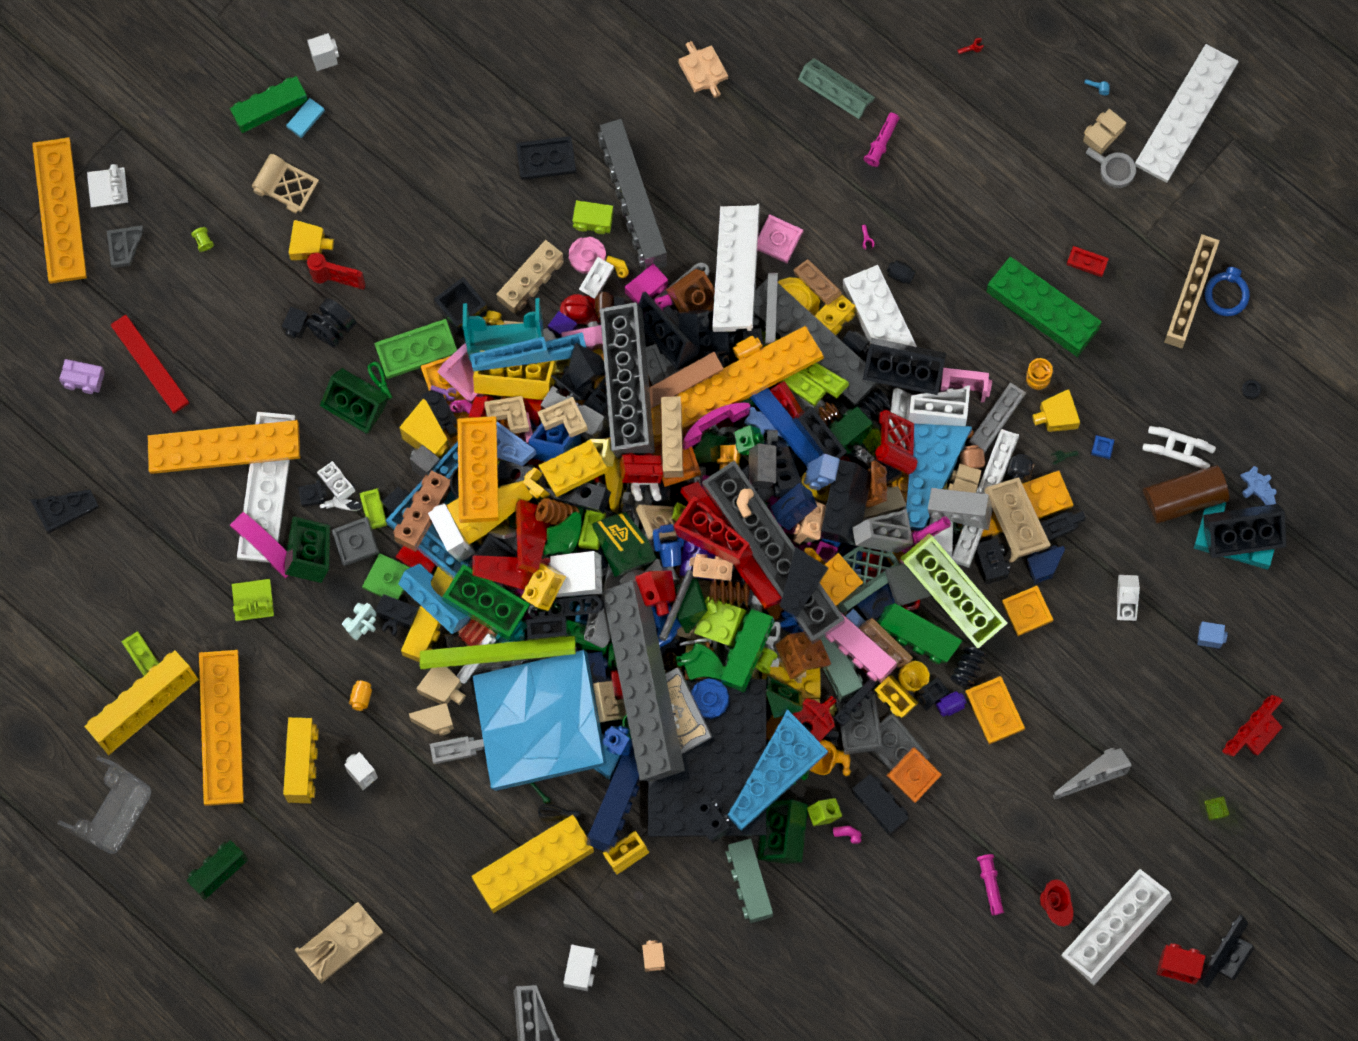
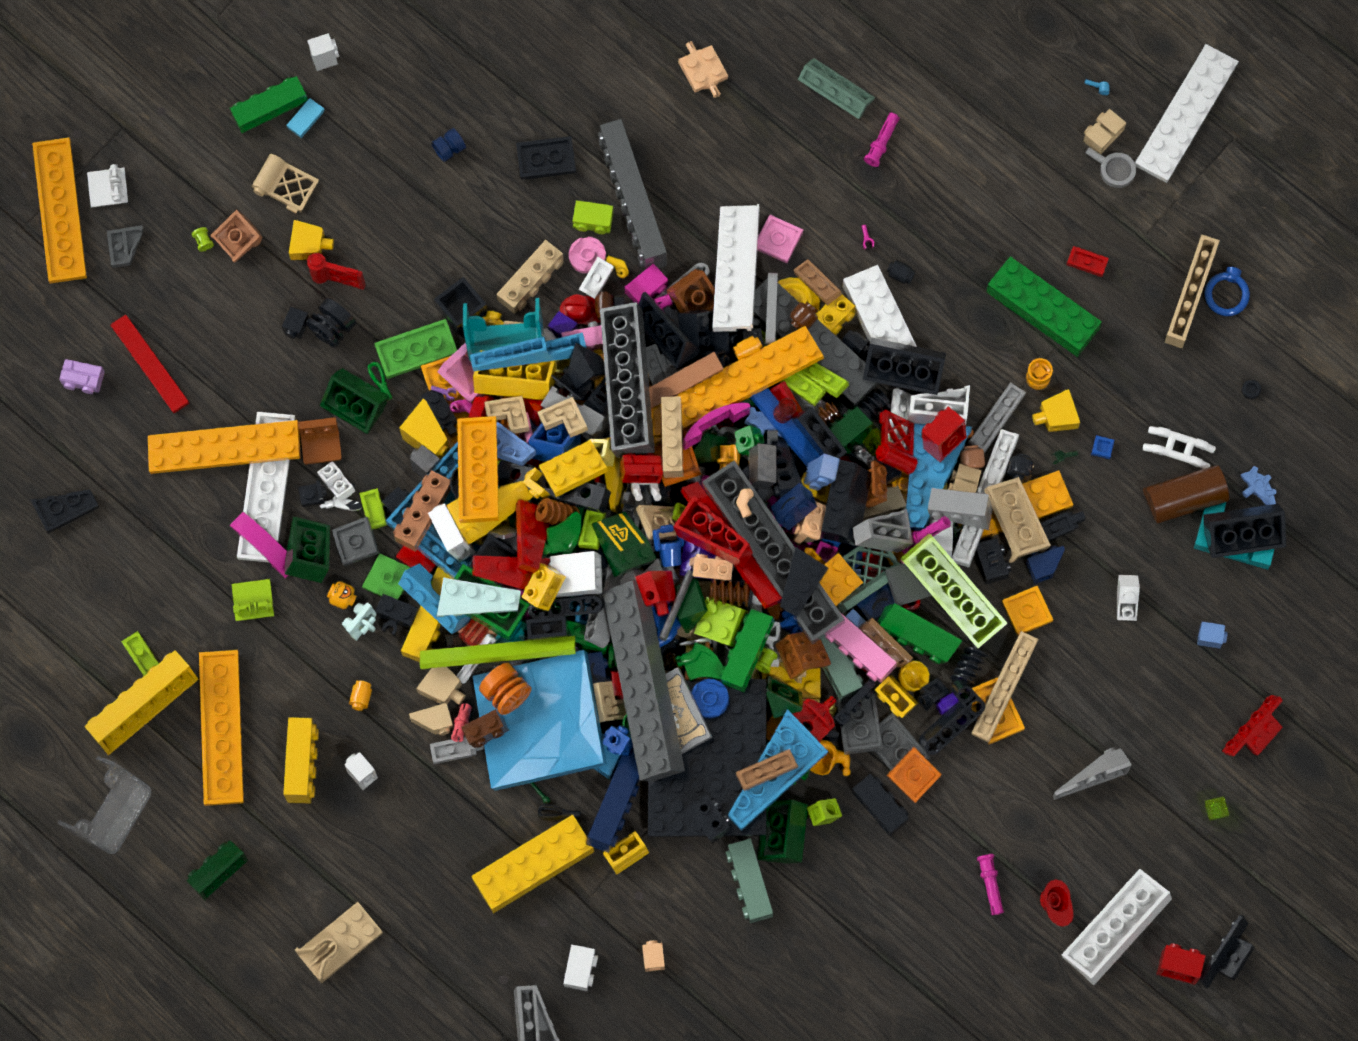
(237, 235): none -> nougat slope
(320, 440): none -> dark orange bracket
(341, 595): none -> light orange head
(448, 145): none -> dark blue wheel
(461, 720): none -> coral pin
(473, 598): none -> light aqua wing
(485, 729): none -> reddish brown brick
(505, 688): none -> orange wheel
(766, 770): none -> medium nougat tile
(785, 410): none -> clear red wheel
(804, 315): none -> reddish brown head
(848, 831): dark pink arm -> none
(943, 434): none -> red brick
(949, 721): none -> black beam
(959, 378): bright pink panel -> none
(974, 47): red hand -> none
(1005, 686): none -> tan tile

